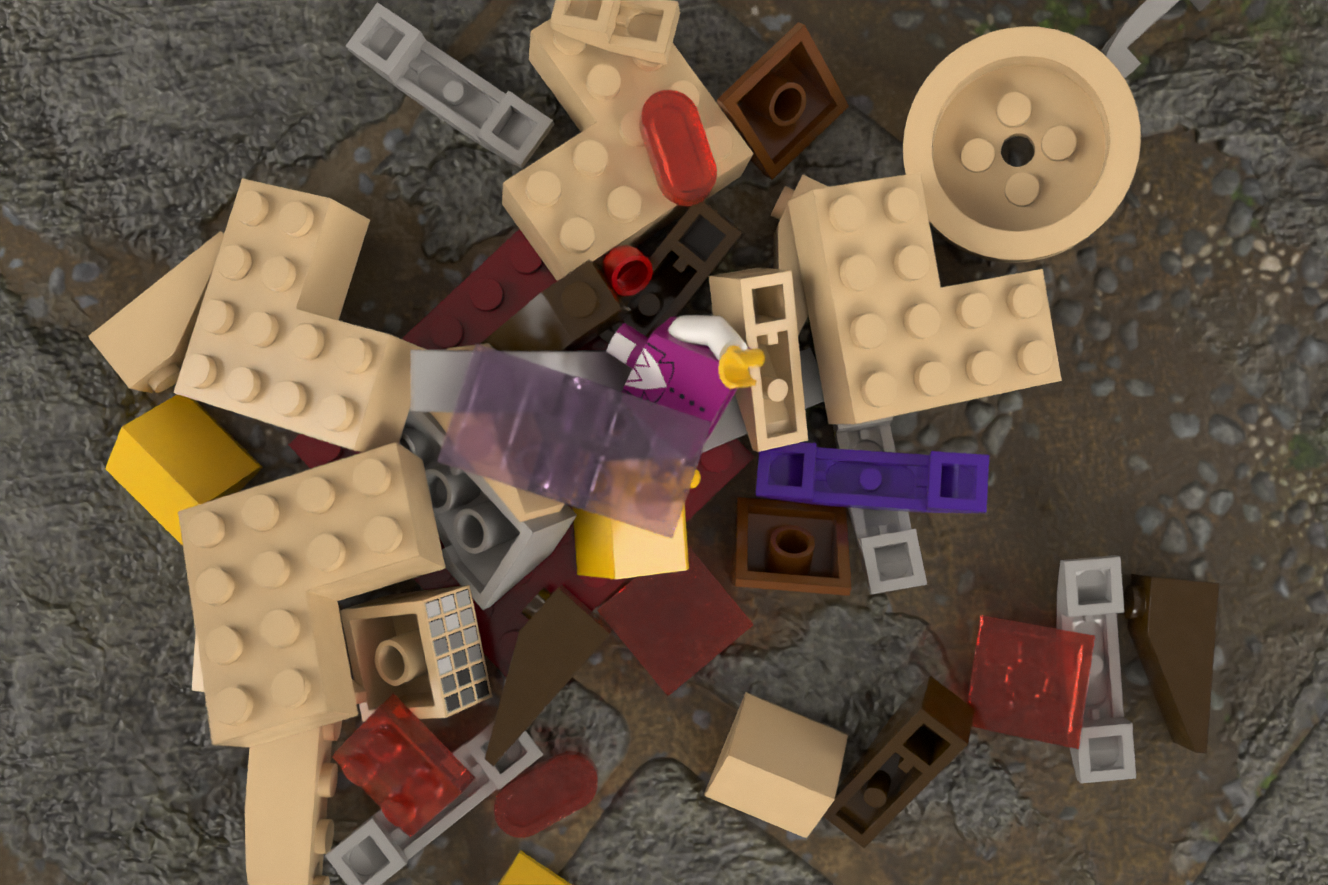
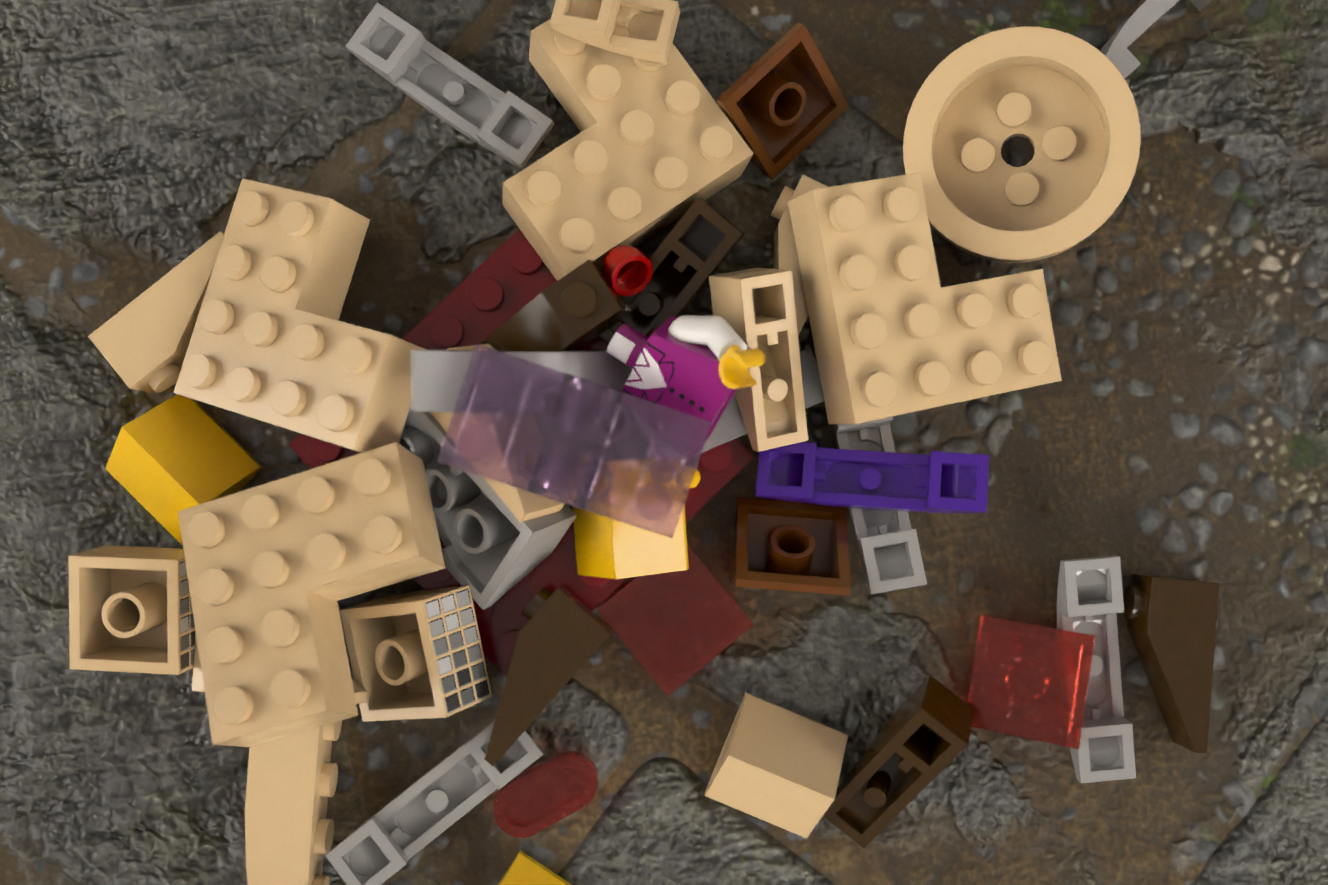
(130, 610): none -> tan brick
(402, 766): clear red plate -> none
(677, 147): clear red tile -> none

